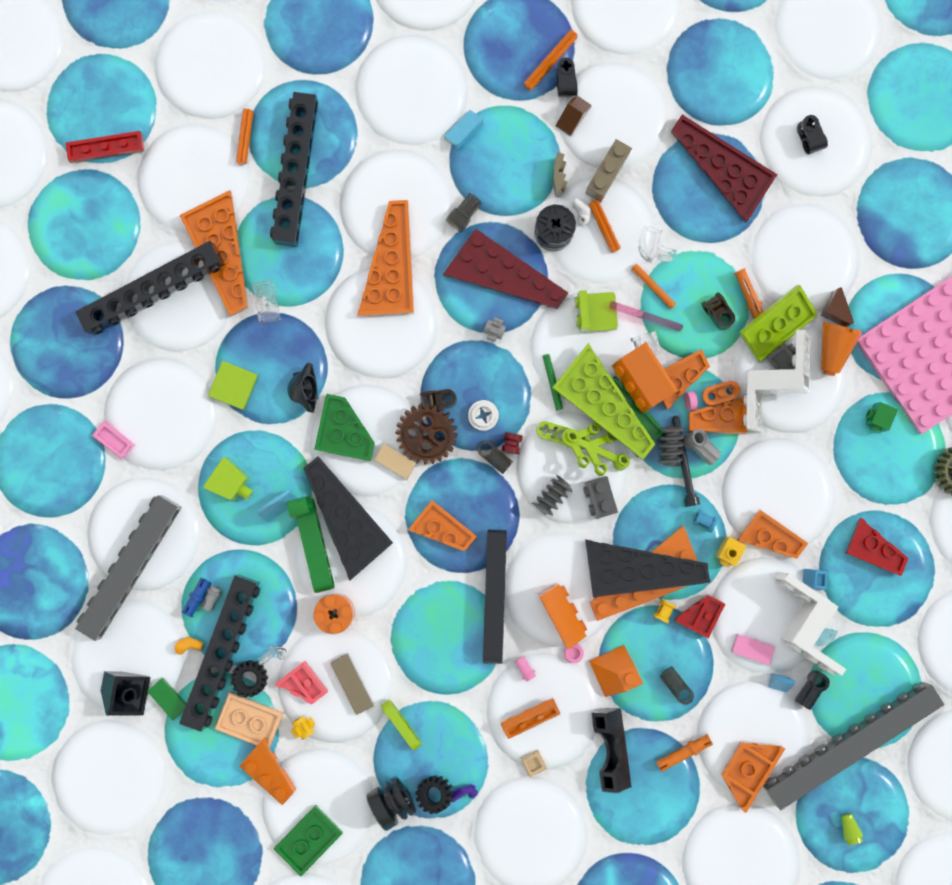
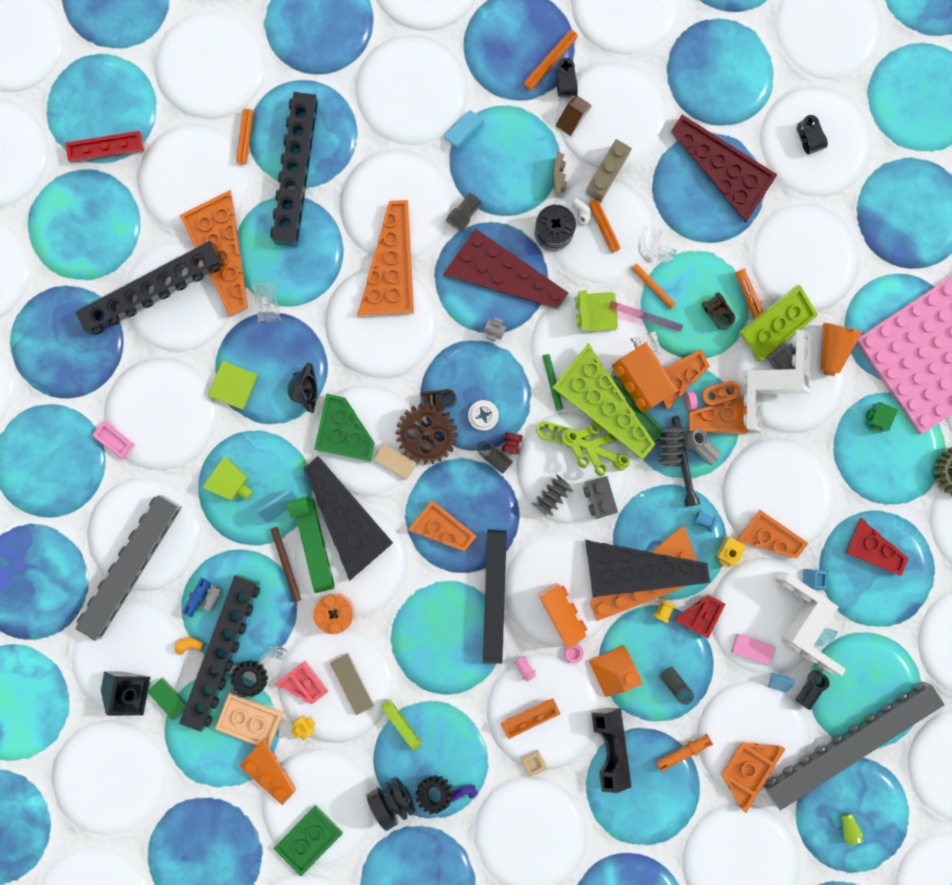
(285, 564): none -> reddish brown bar
(838, 309): reddish brown slope -> none

